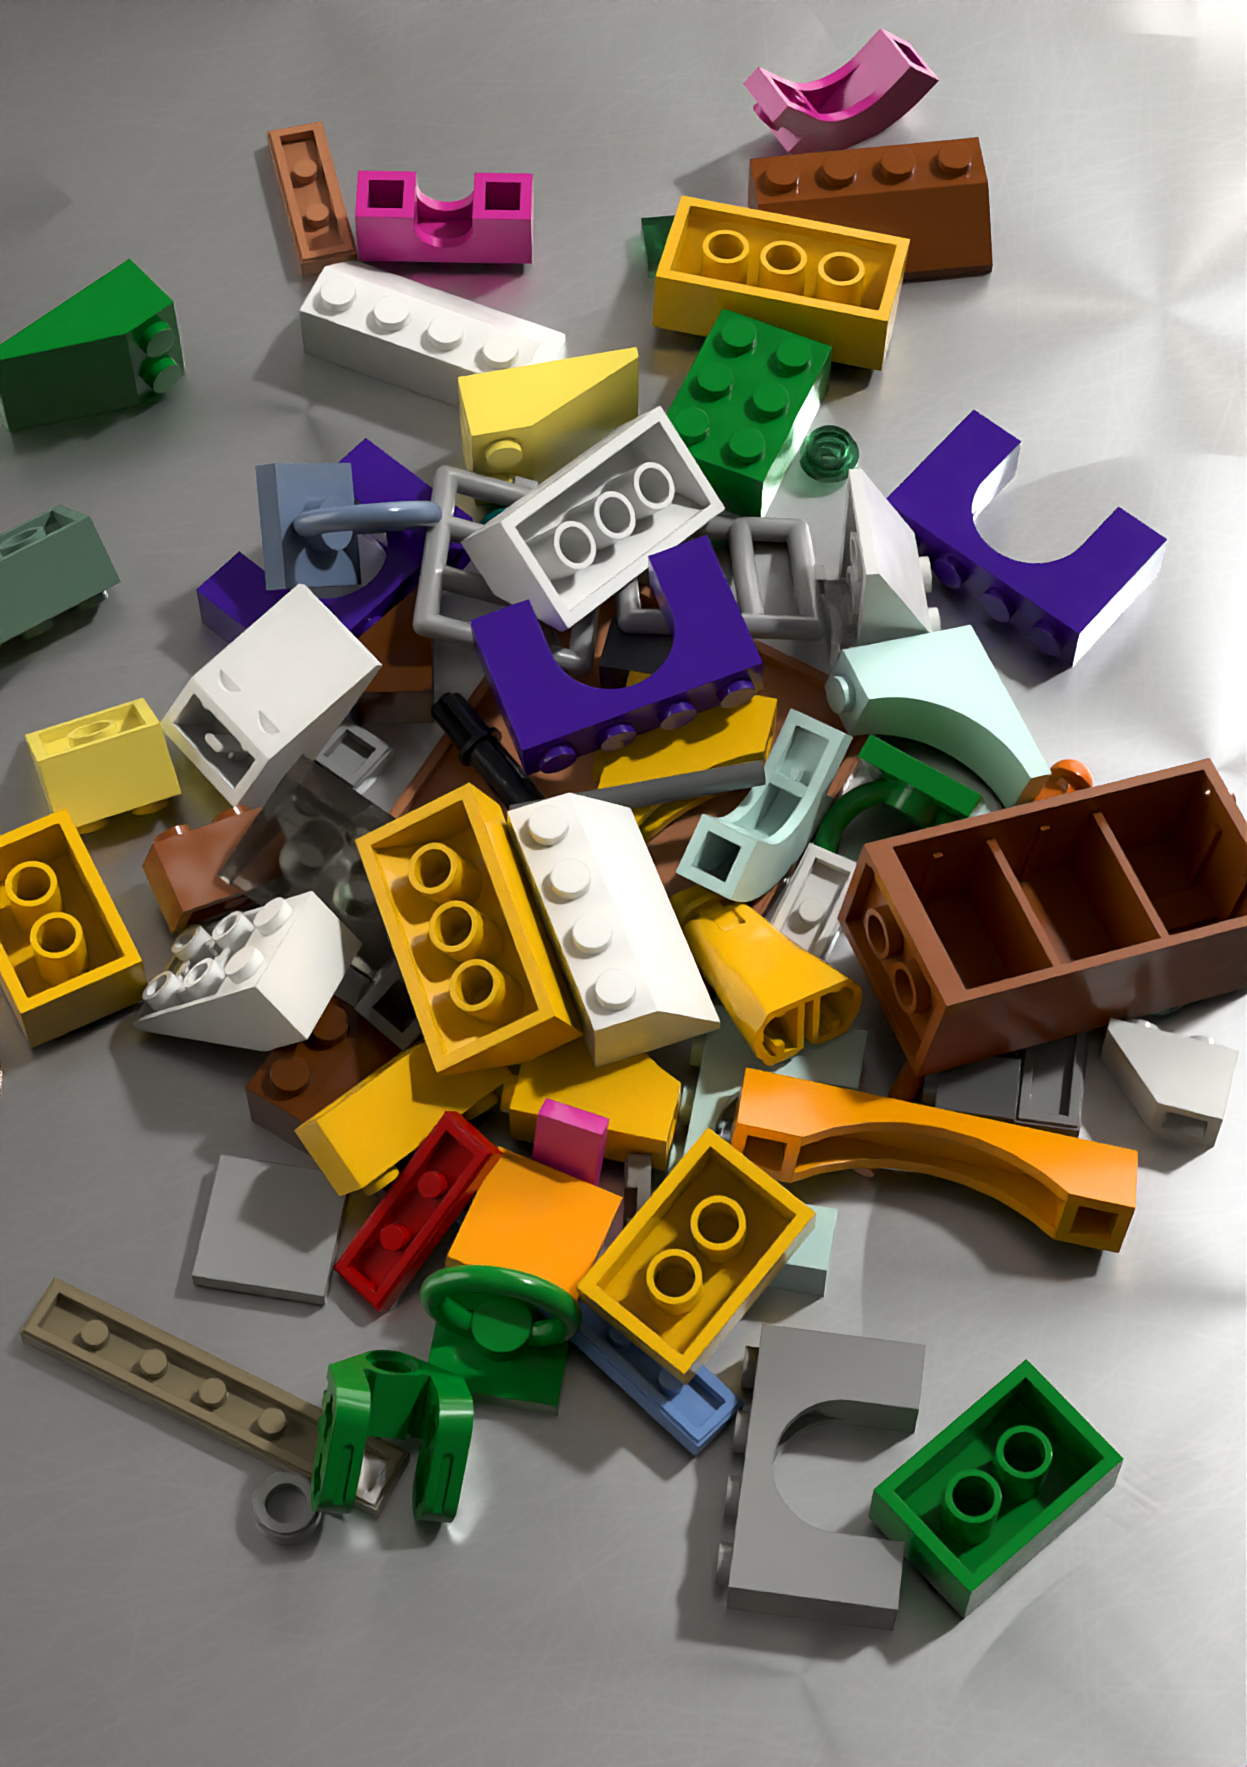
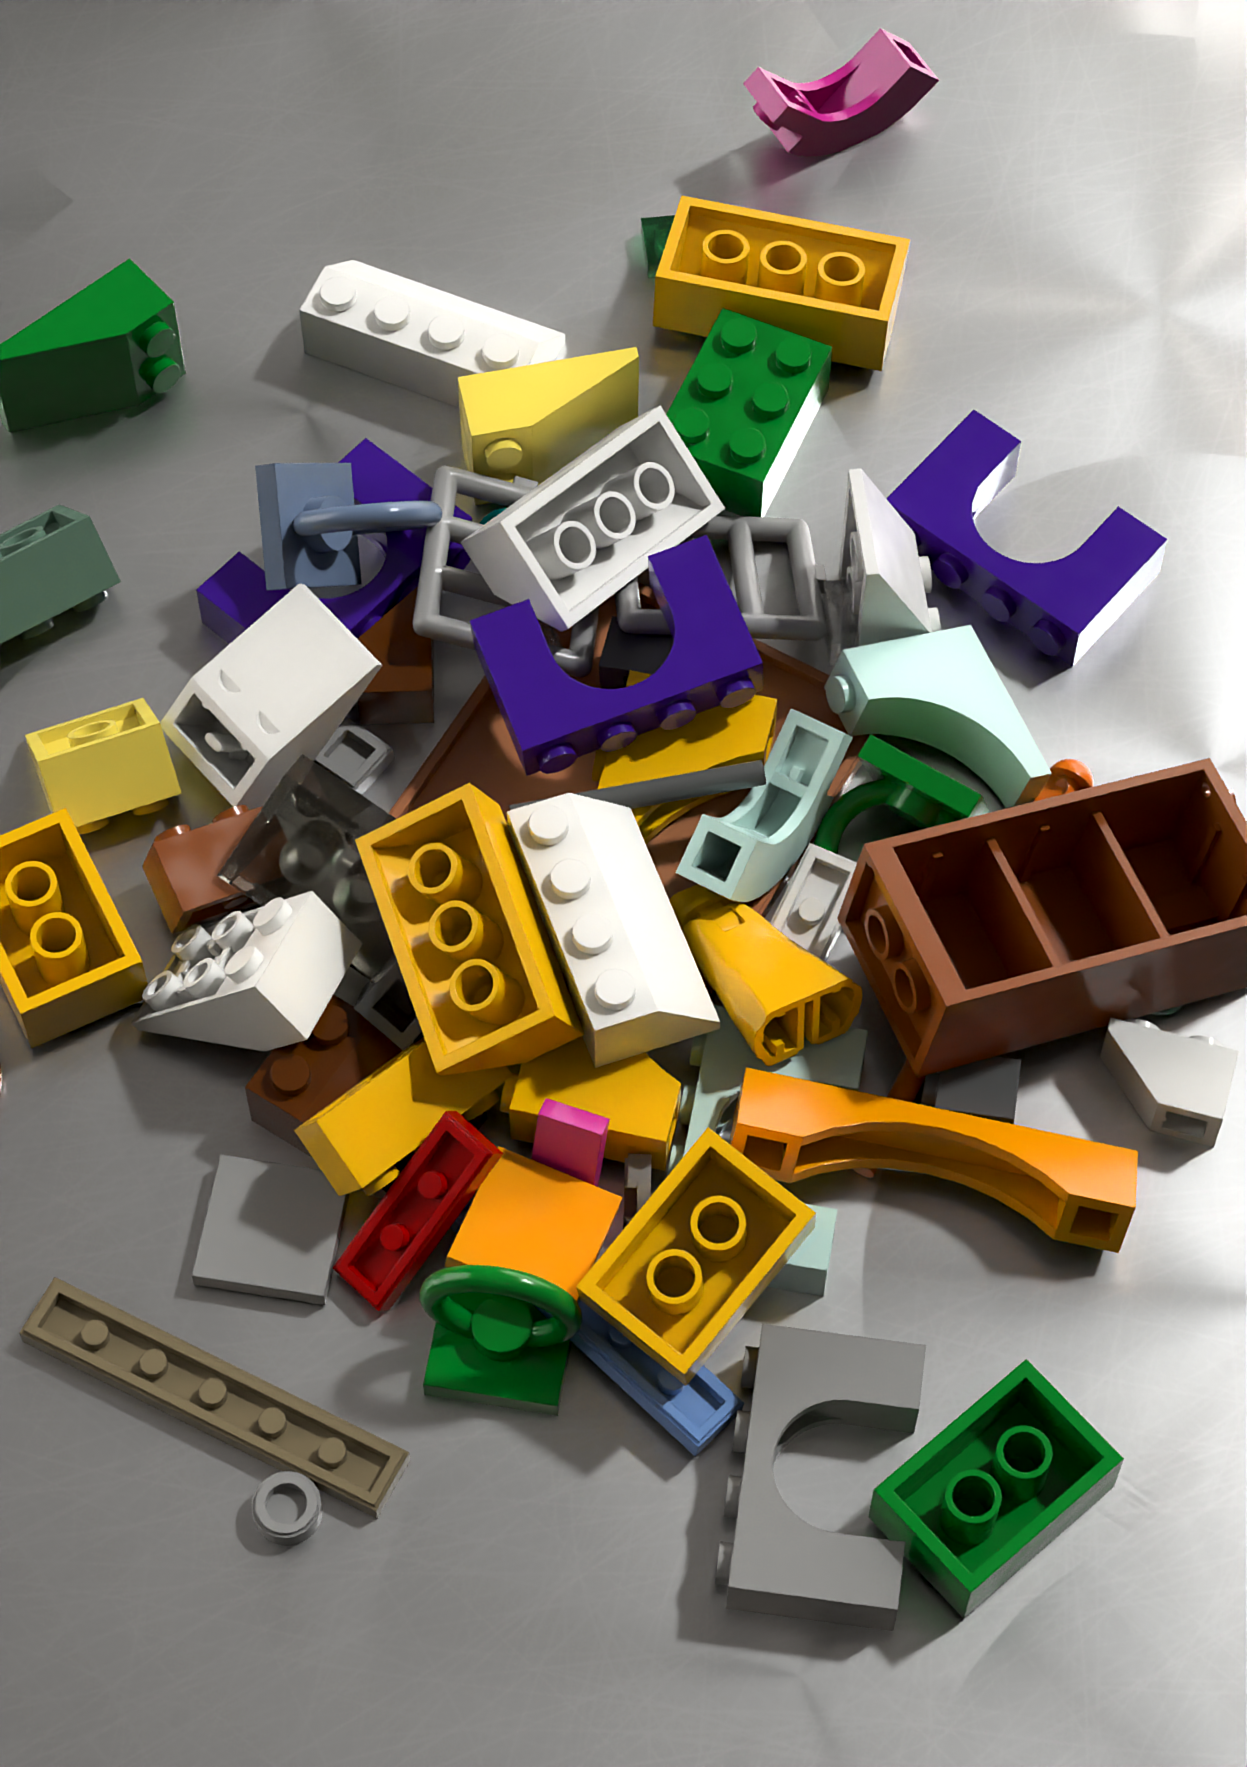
(311, 197): nougat tile -> none
(394, 1399): green piece -> none
(405, 225): dark pink arch -> none
(483, 750): black axle -> none
(829, 441): clear green plate -> none
(910, 191): dark orange slope -> none
(1053, 1085): light grey tile -> none

